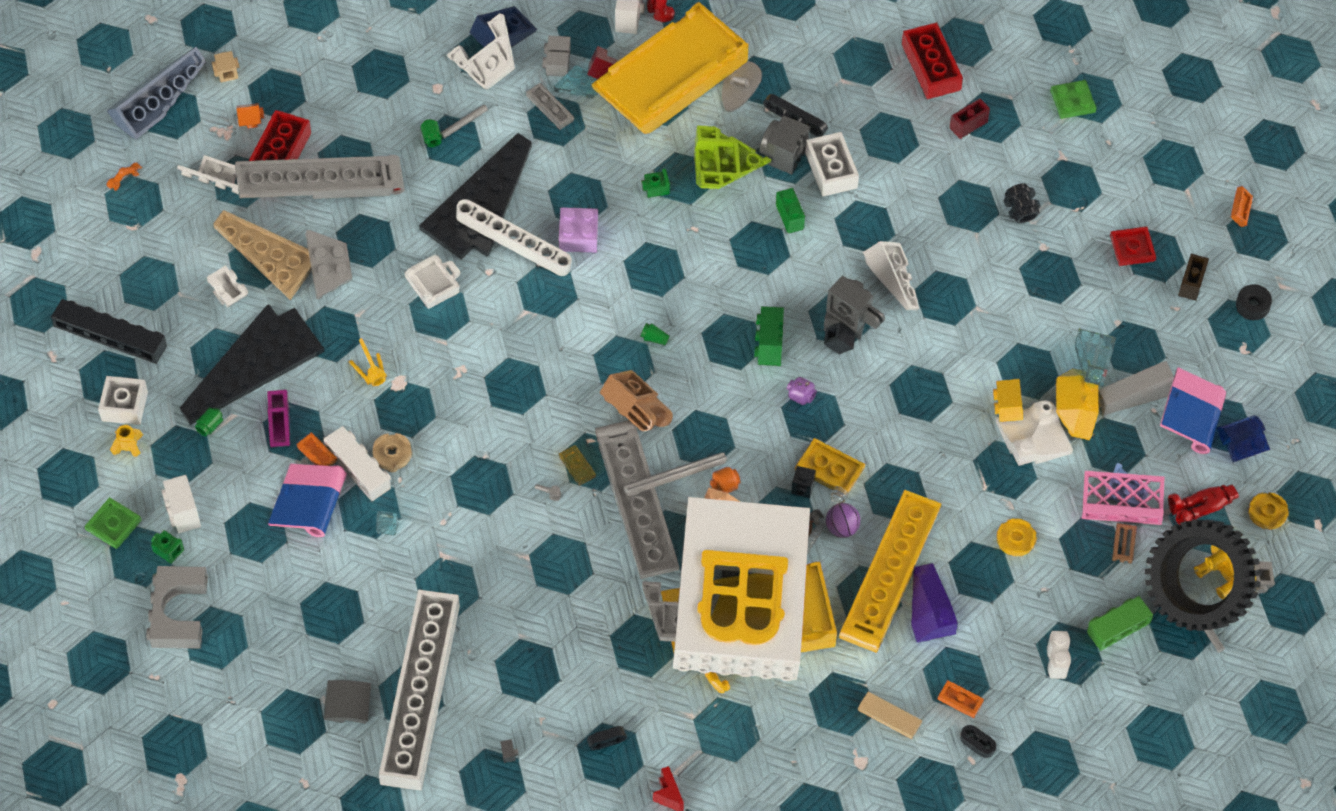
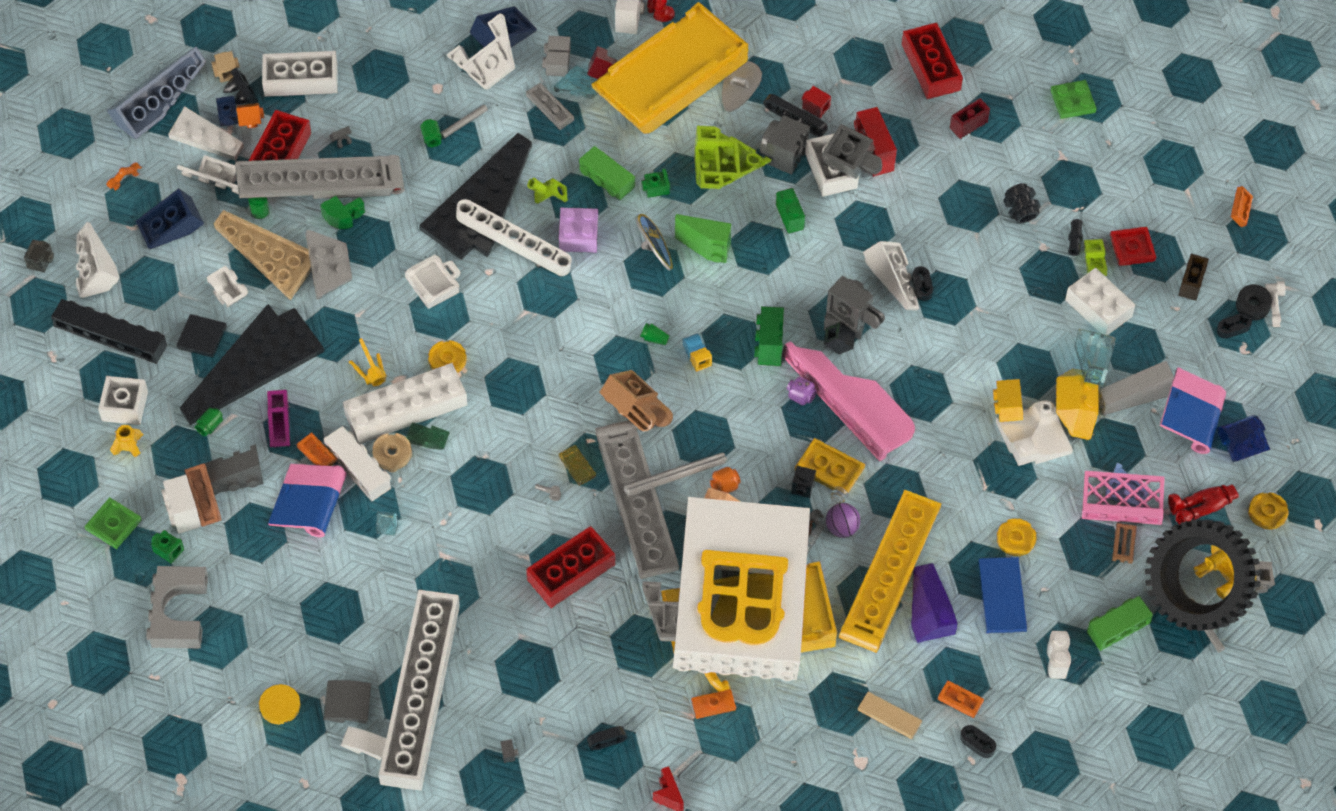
(38, 255): none -> clear smoke brick
(95, 265): none -> white wedge
(170, 220): none -> dark blue slope
(201, 133): none -> white wing
(201, 335): none -> black tile
(203, 495): none -> nougat tile
(227, 111): none -> dark blue brick
(235, 472): none -> dark grey wedge
(240, 82): none -> black tile
(259, 207): none -> green brick
(279, 704): none -> yellow tile
(300, 73): none -> white brick
(340, 135): none -> dark grey tile
(341, 215): none -> green brick
(364, 741): none -> white slope
(404, 403): none -> white brick
(427, 437): none -> clear green slope
(446, 353): none -> yellow tile
(547, 189): none -> lime bracket
(570, 567): none -> red brick
(606, 173): none -> bright green brick
(654, 240): none -> shield
(697, 352): none -> leg
(704, 236): none -> bright green slope
(713, 704): none -> orange plate
(816, 101): none -> red brick
(851, 153): none -> dark grey brick
(855, 400): none -> bright pink piece
(871, 124): none -> red brick
(926, 283): none -> black beam
(1002, 595): none -> blue tile
(1075, 237): none -> black pin
(1095, 255): none -> lime slope
(1100, 302): none -> white brick
(1234, 326): none -> black beam
(1276, 289): none -> white brick

